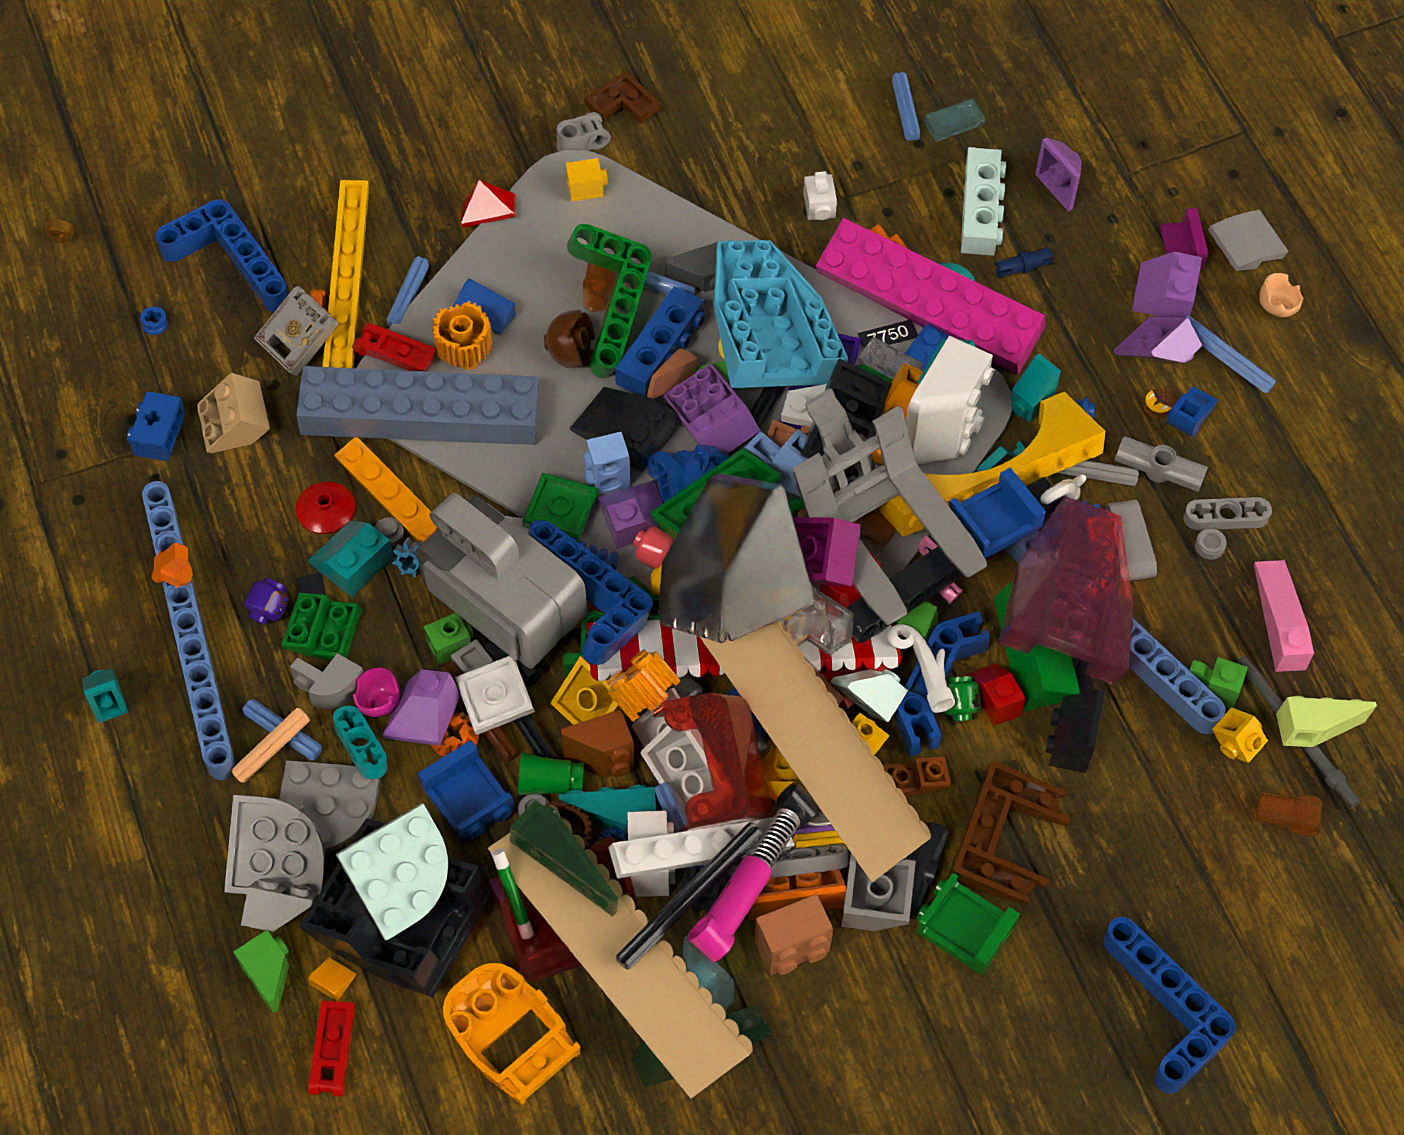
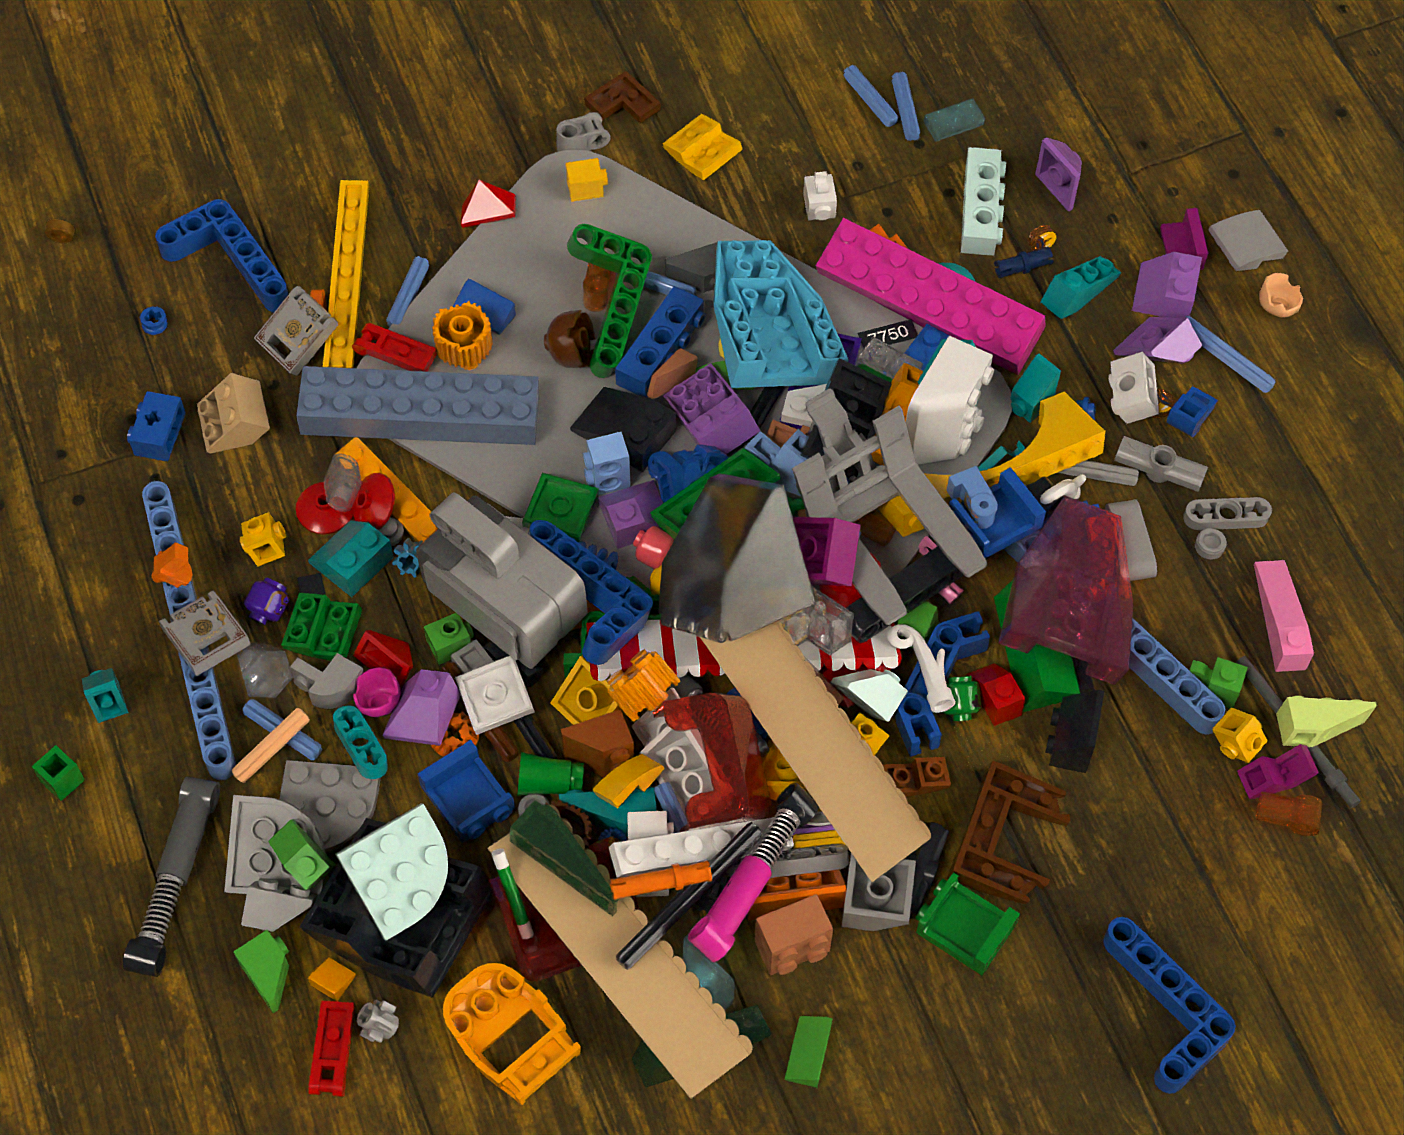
(58, 773): none -> green brick
(196, 802): none -> piece
(200, 626): none -> light grey container
(263, 539): none -> yellow brick
(264, 670): none -> clear slope
(301, 855): none -> bright green slope
(342, 482): none -> clear beam
(374, 500): none -> red dish
(377, 1021): none -> light grey gear
(385, 652): none -> red slope
(634, 773): none -> yellow slope
(659, 880): none -> orange pin
(702, 146): none -> yellow slope
(808, 1050): none -> bright green slope
(870, 96): none -> medium blue axle
(975, 496): none -> medium blue leg
(1041, 237): none -> clear orange tile
(1078, 286): none -> teal slope
(1134, 388): none -> white brick
(1278, 774): none -> magenta slope

